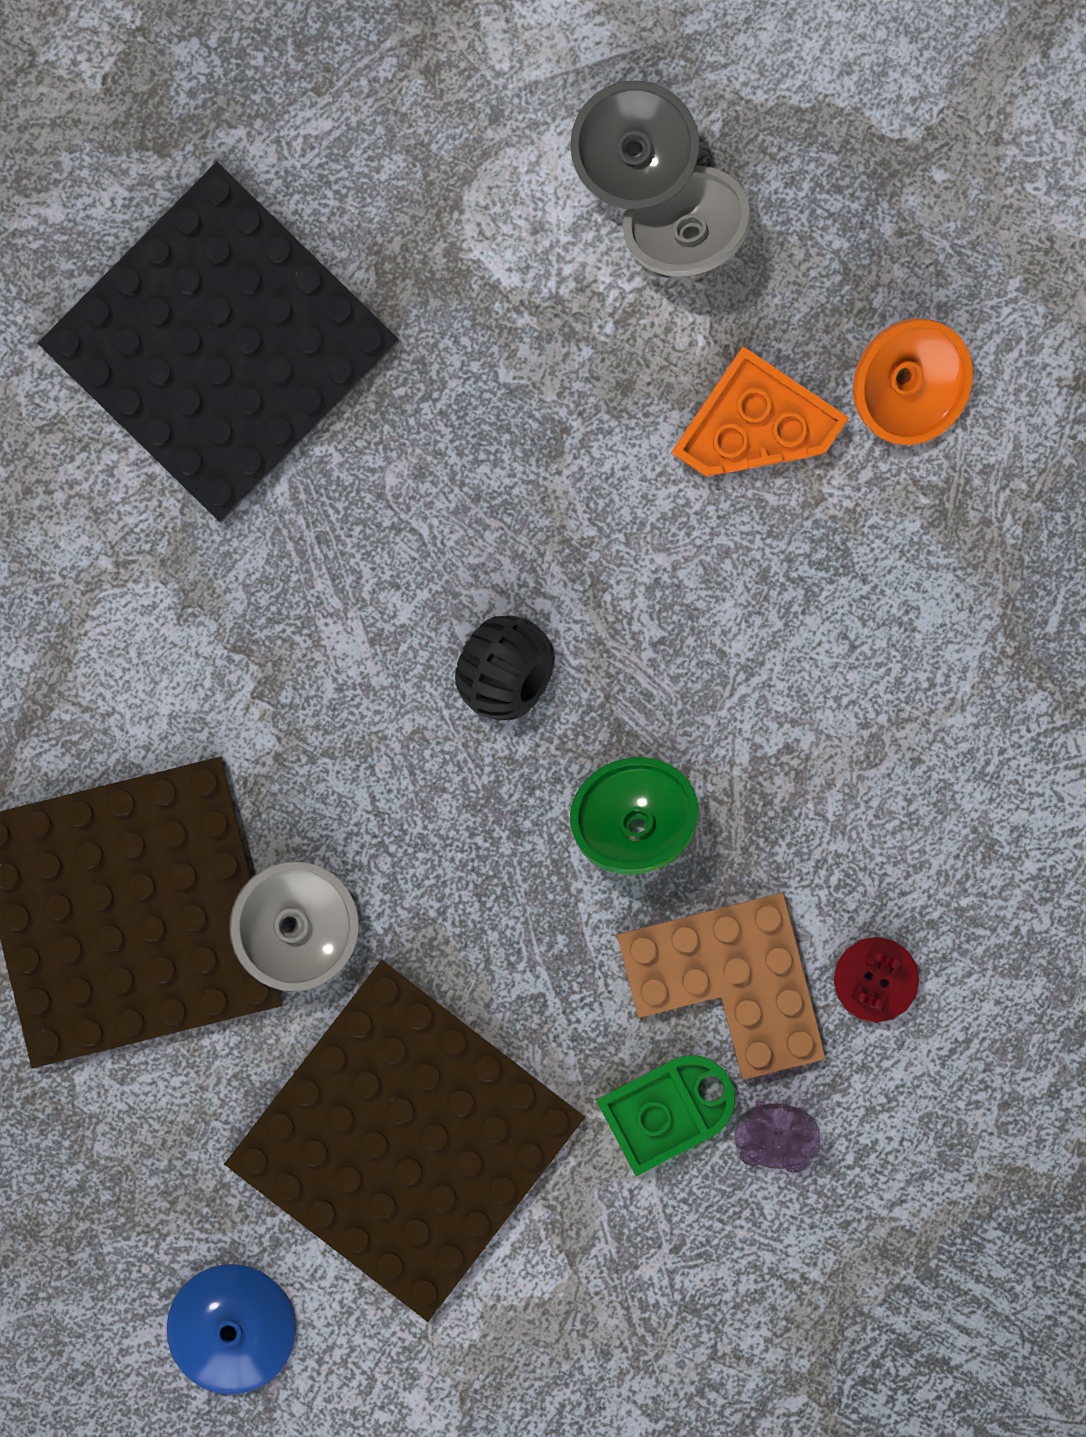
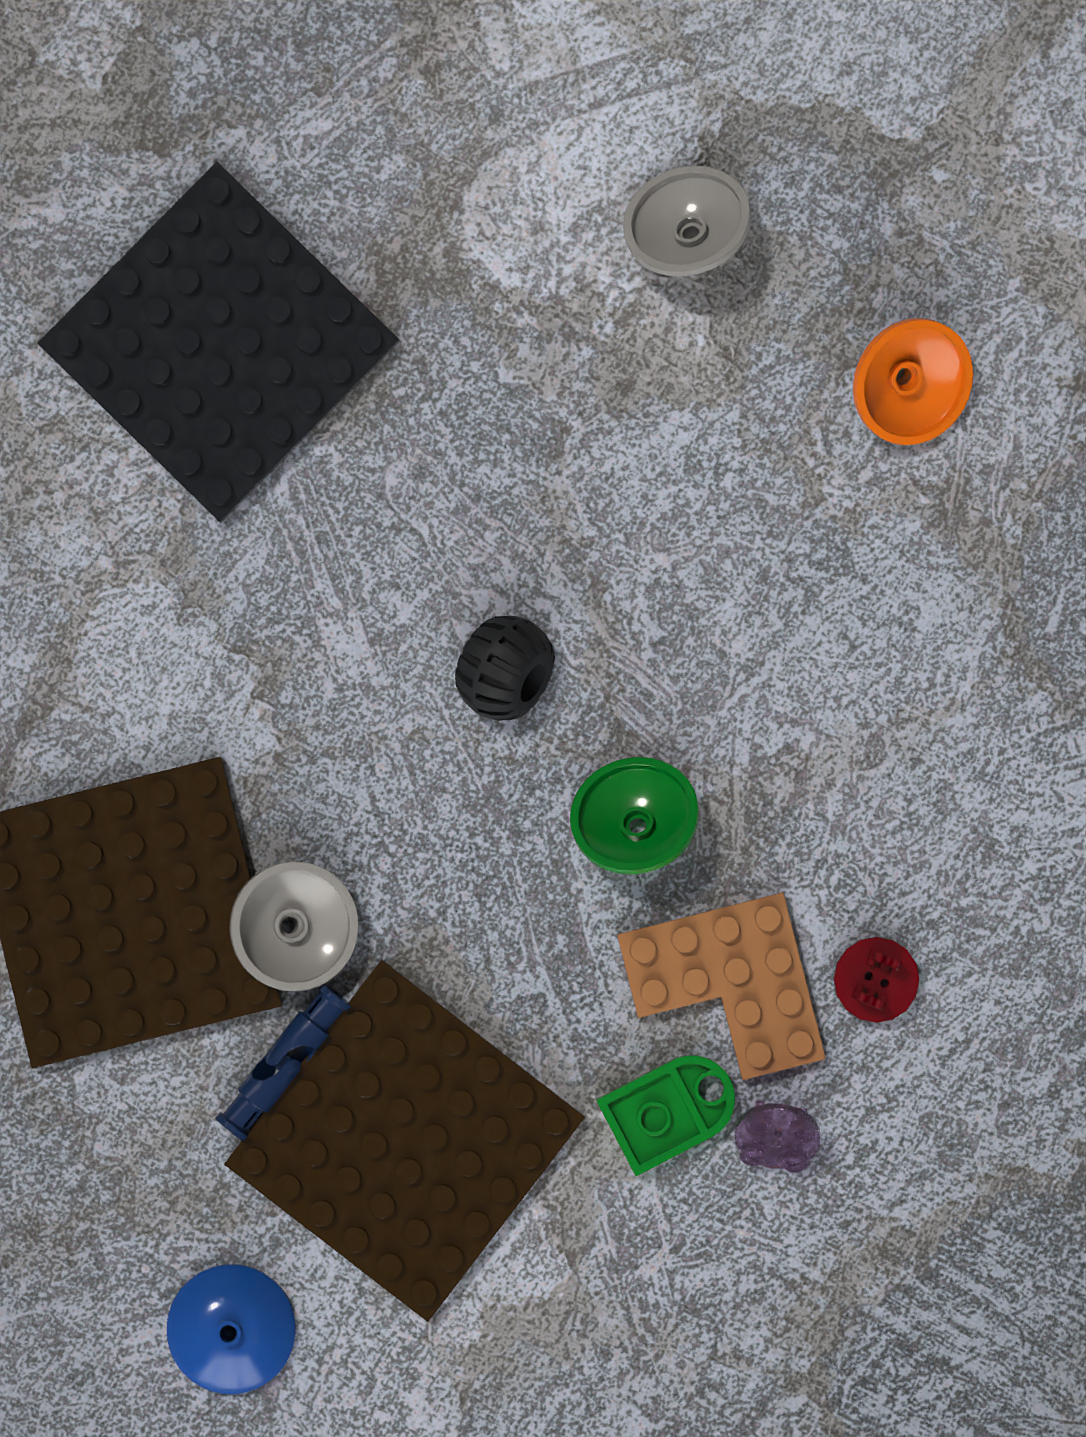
(261, 1086): none -> dark blue piece
(634, 115): dark grey dish -> none
(757, 421): orange plate -> none

